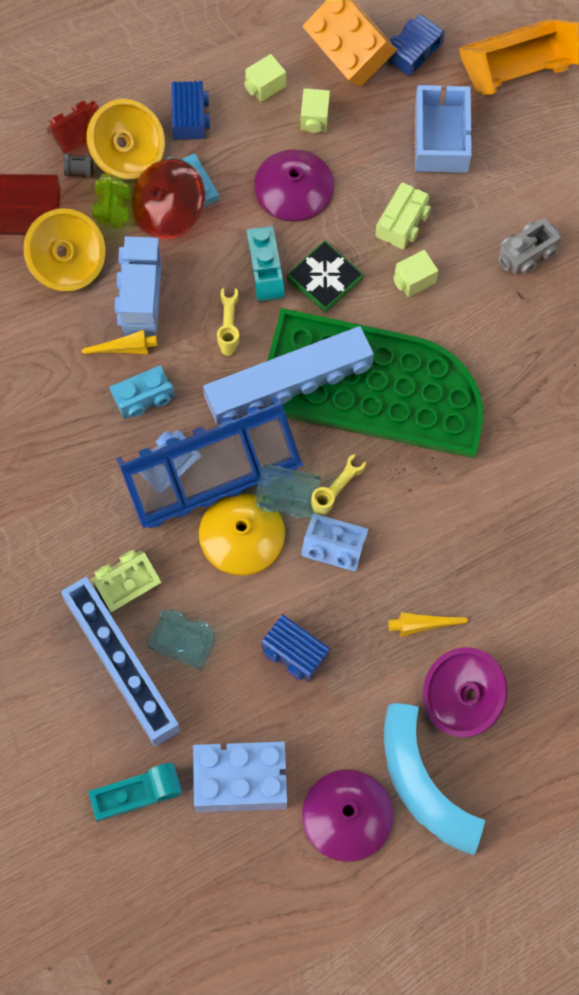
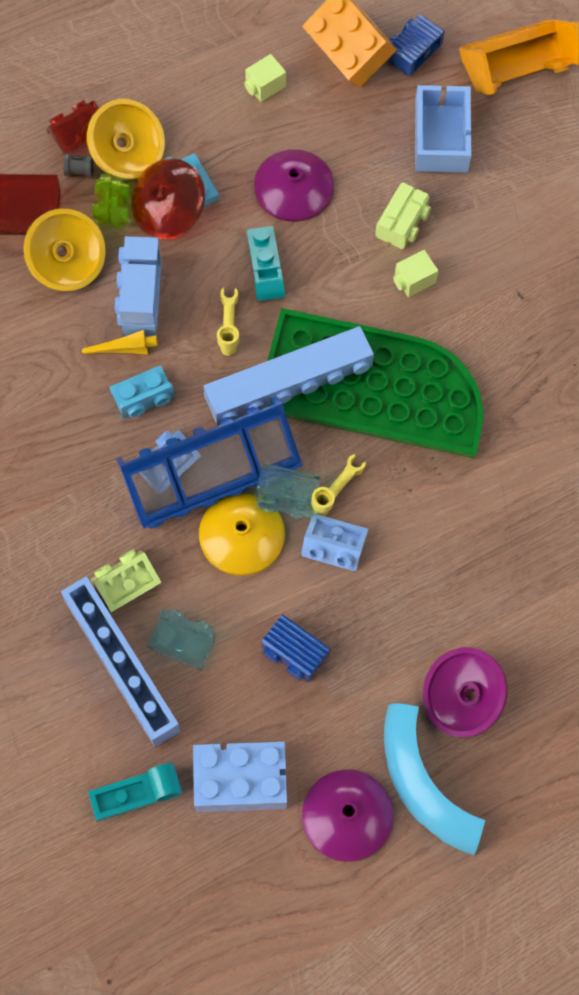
(188, 110): blue brick -> none
(314, 110): yellowish green brick -> none
(325, 276): tile -> none
(415, 623): yellow piece -> none
(520, 251): light grey brick -> none

